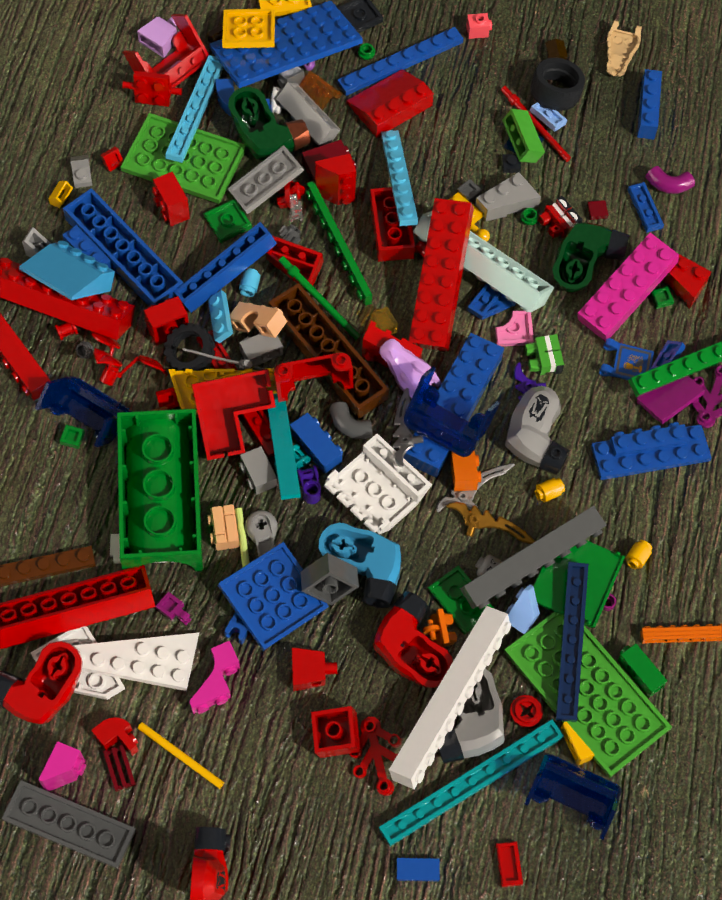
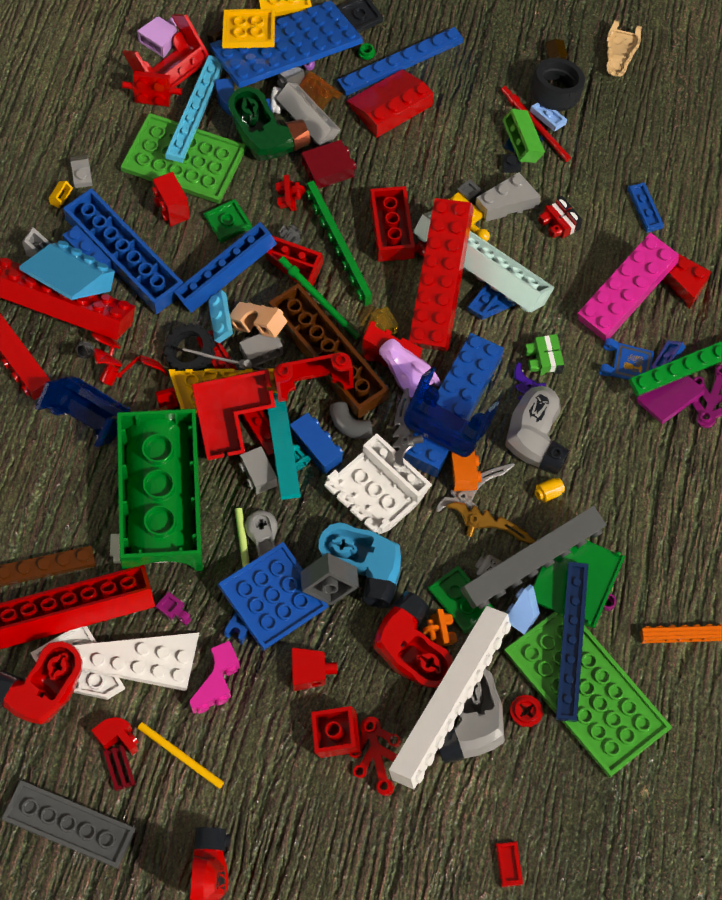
(62, 767): dark pink slope -> none
(65, 330): red bush -> none
(72, 436): green plate -> none
(112, 159): red tile -> none
(164, 318): red brick -> none
(224, 527): light nougat brick -> none
(249, 282): medium azure brick -> none
(265, 179): light grey plate -> none
(295, 208): clear plate -> none
(309, 481): dark purple piece -> none
(336, 179): red slope -> none
(399, 178): medium azure plate -> none
(418, 869): blue tile -> none
(470, 782): teal plate -> none
(478, 25): coral brick -> none
(516, 331): bright pink tile -> none
(529, 212): green plate -> none
(576, 789): clear blue windscreen -> none
(577, 747): yellow slope -> none
(580, 251): dark green piece -> none
(597, 210): dark red tile -> none
(638, 554): yellow brick -> none
(641, 670): green brick -> none
(649, 104): blue brick -> none
(650, 450): blue plate -> none
(662, 297): green tile -> none
(670, 184): magenta cylinder -> none

